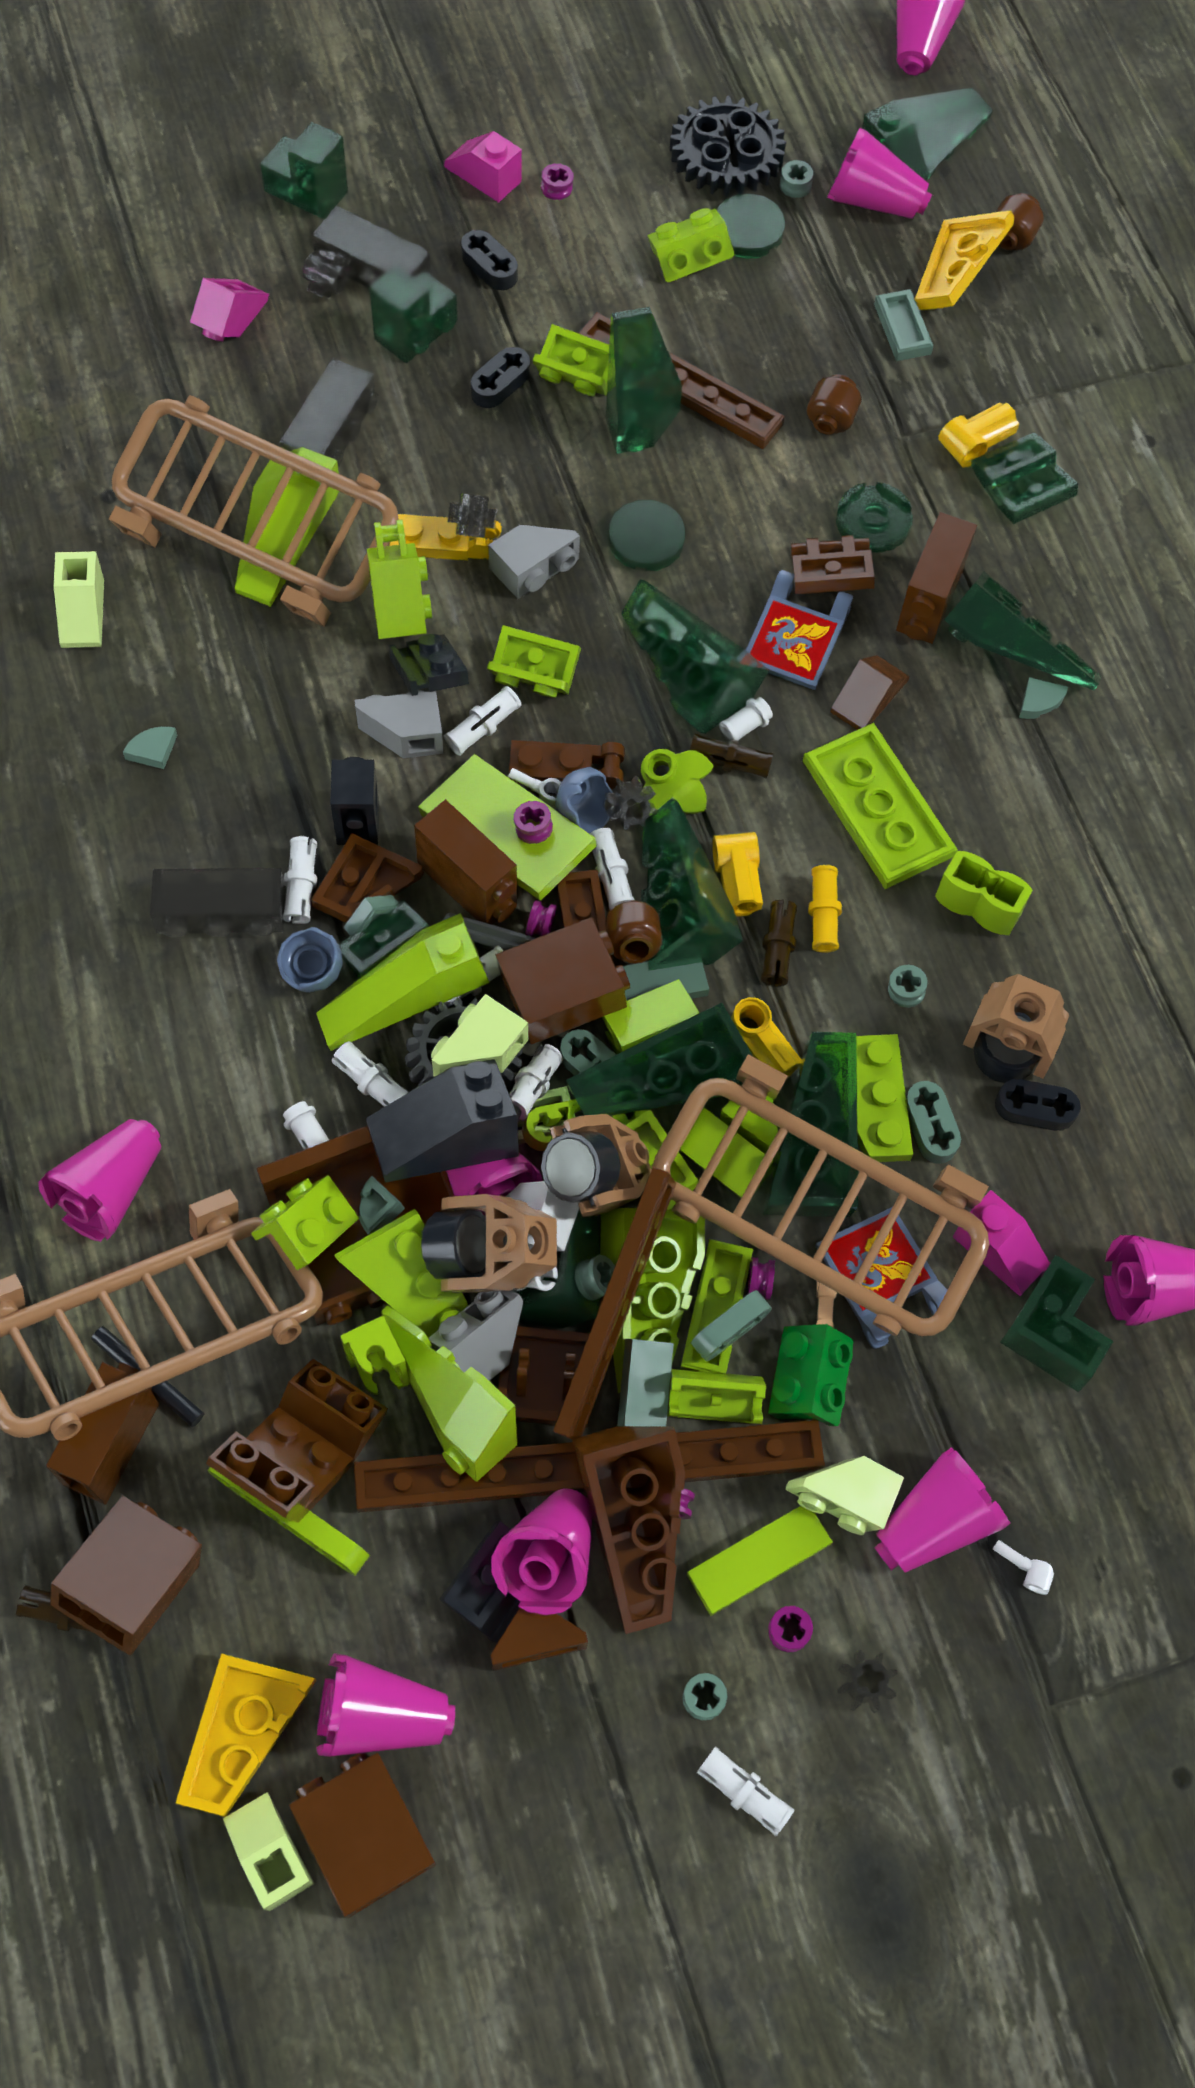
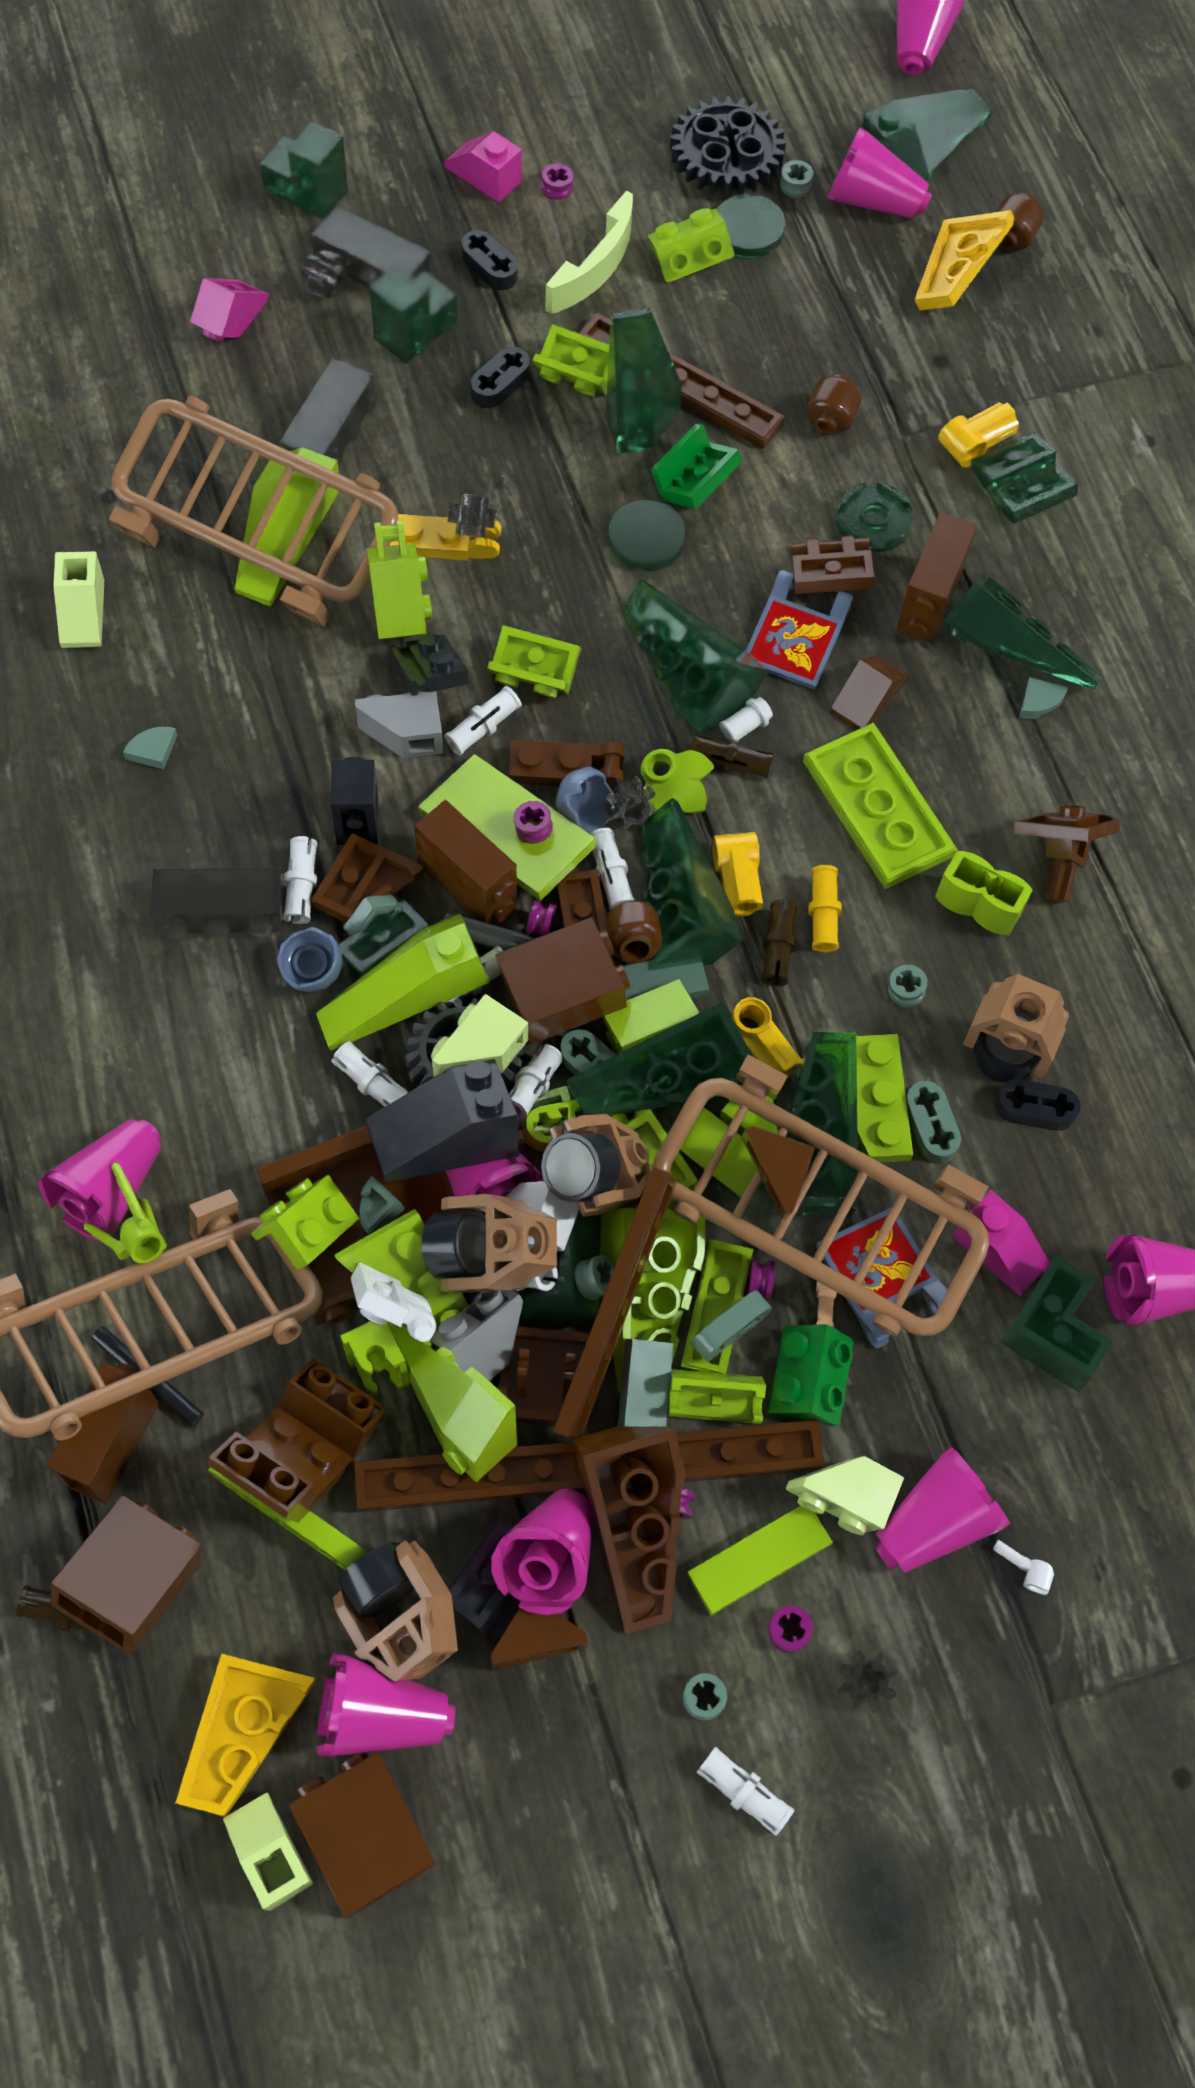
(139, 1233): none -> lime plant
(304, 1125): white pin -> none
(386, 1300): none -> white plate
(418, 1637): none -> medium nougat piece
(531, 556): light grey slope -> none
(549, 785): white hand -> none
(576, 283): none -> yellowish green slope
(693, 468): none -> green bracket
(780, 1164): none -> reddish brown slope
(903, 325): sand green tile -> none
(1067, 842): none -> reddish brown piece

